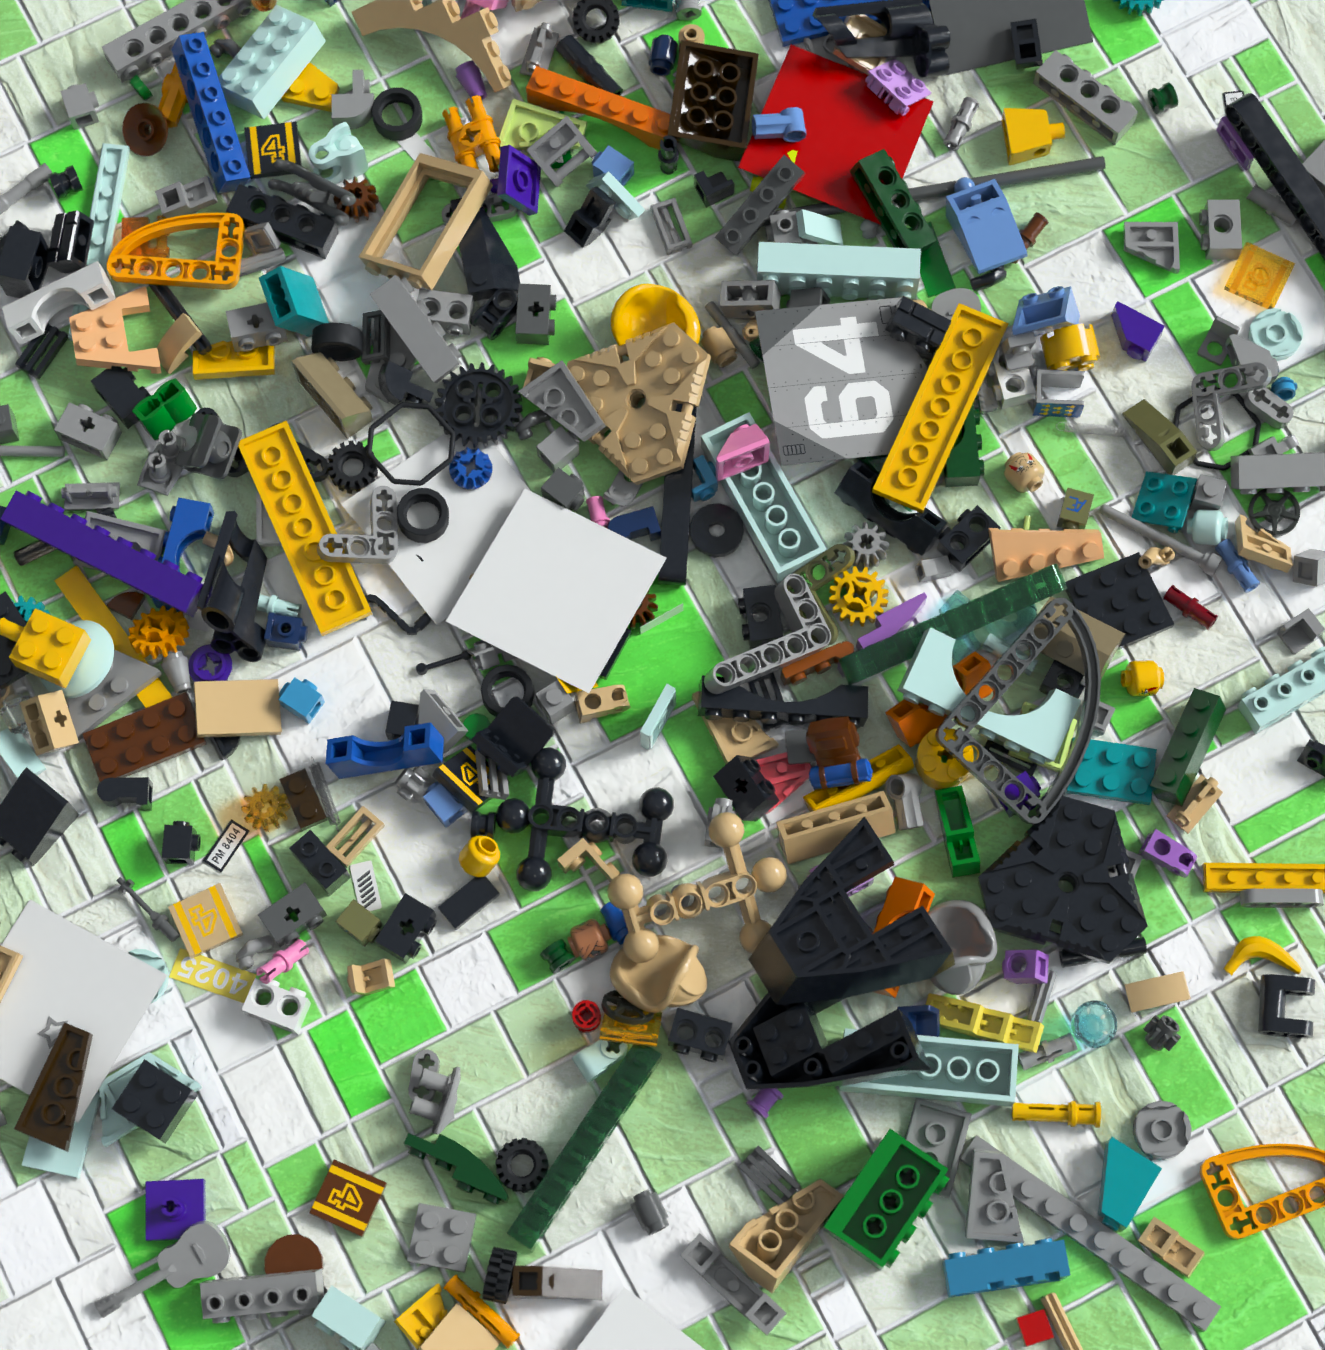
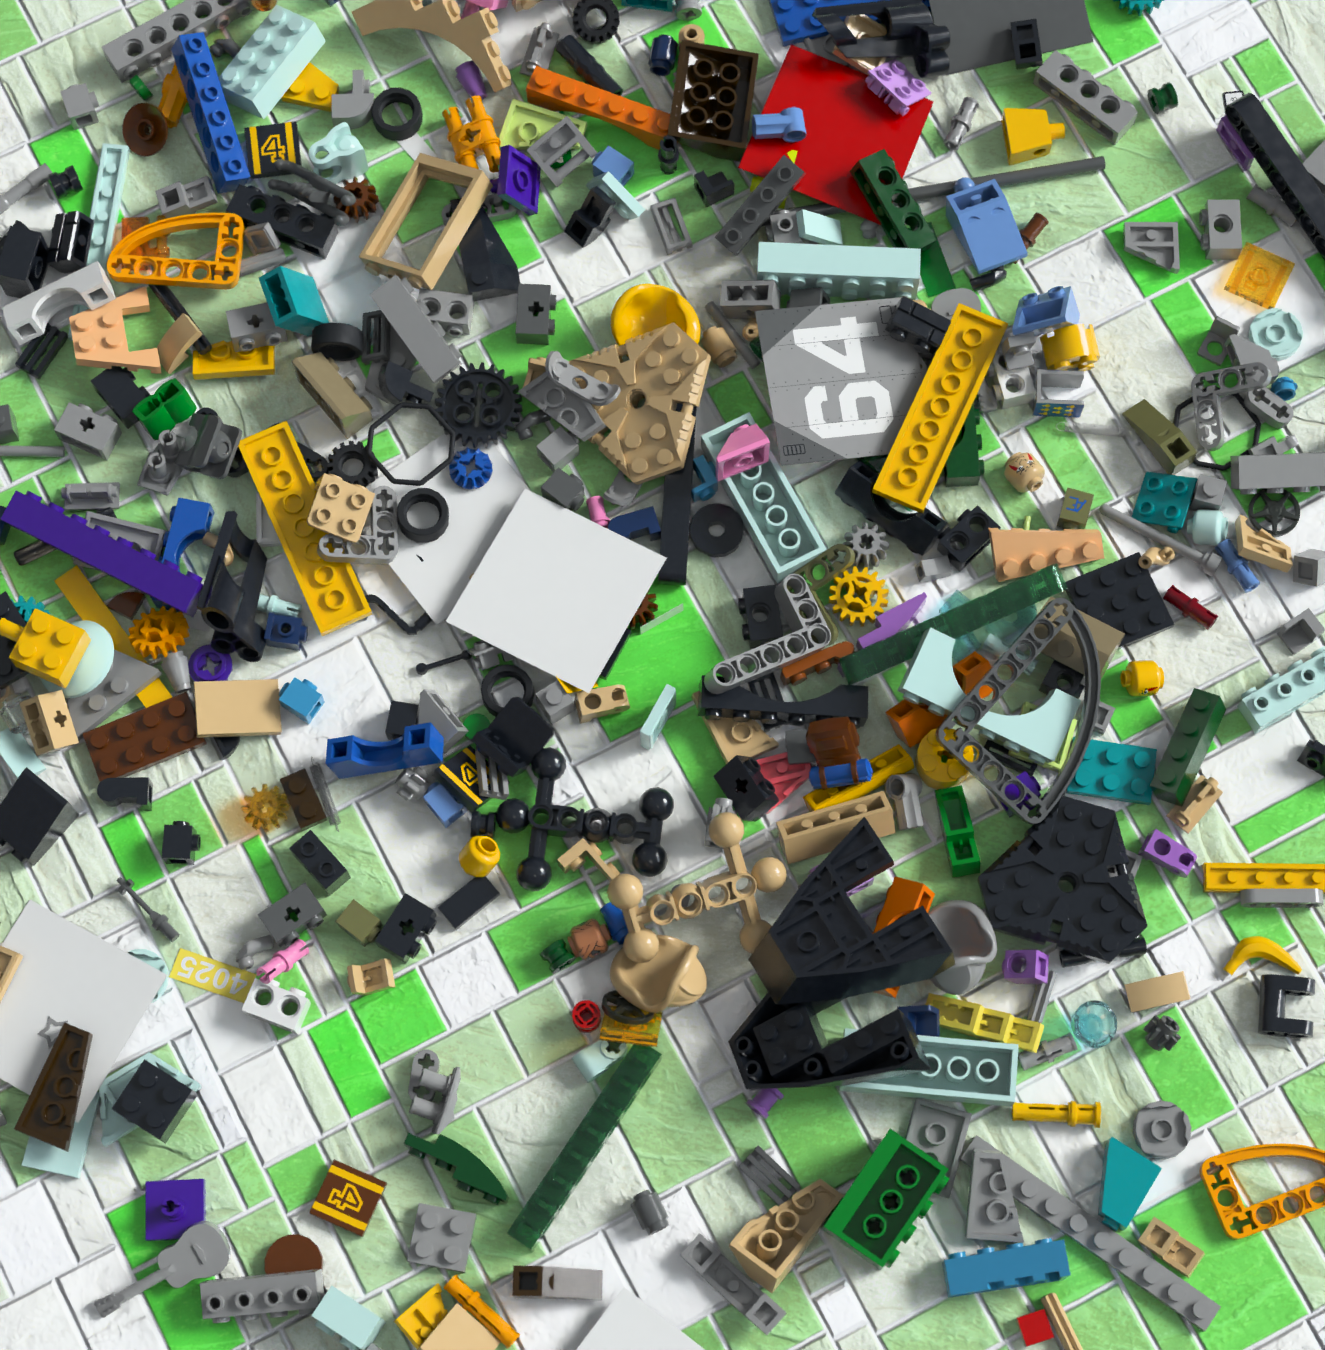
(205, 920): tan tile -> none
(226, 845): sticker -> none
(340, 507): none -> tan bracket
(363, 843): tan tile -> none
(366, 885): white sticker -> none
(493, 317): black piece -> none
(499, 1275): black tyre -> none
(515, 1148): black tyre -> none
(563, 373): none -> light grey piece
(702, 1027): black brick -> none
(1136, 331): dark purple slope -> none

